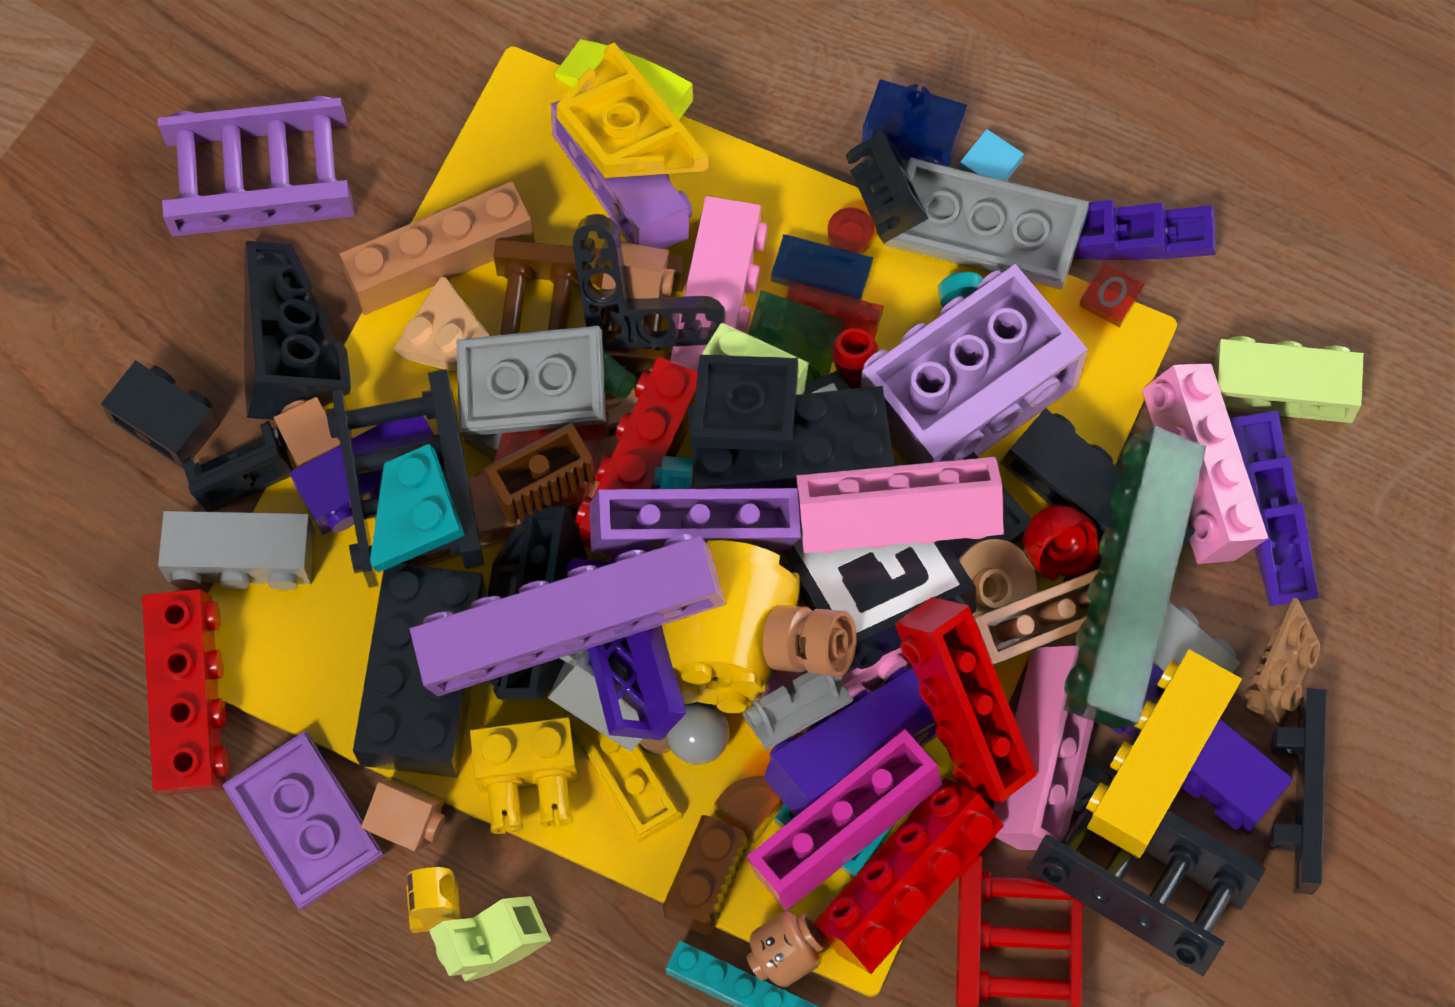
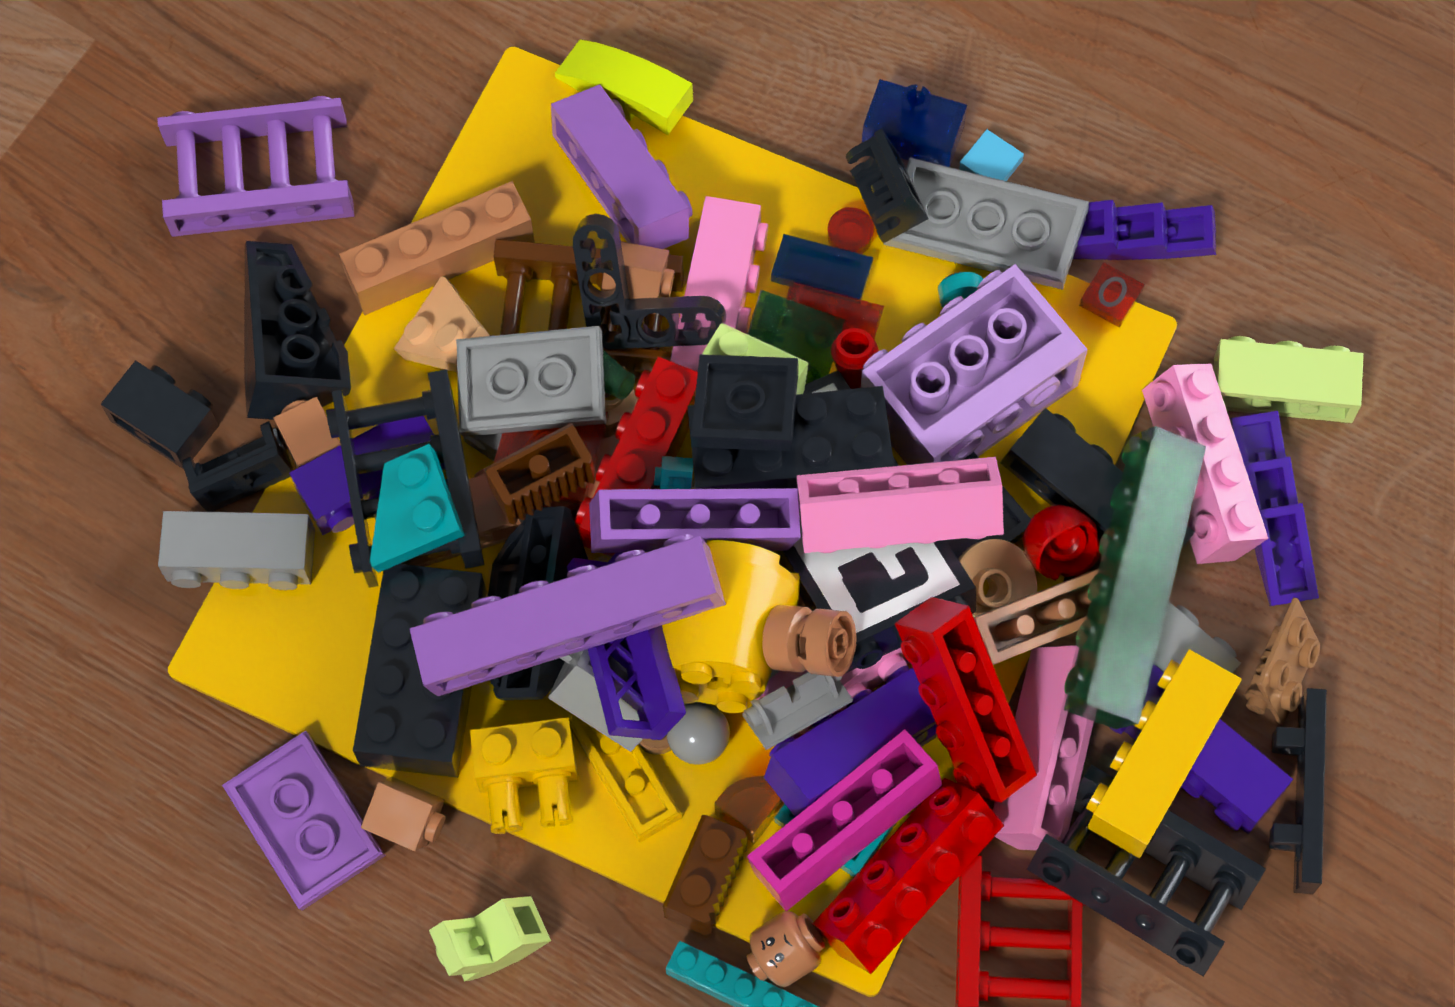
(184, 692): red brick -> none
(432, 898): yellow leg -> none
(626, 123): yellow wing -> none

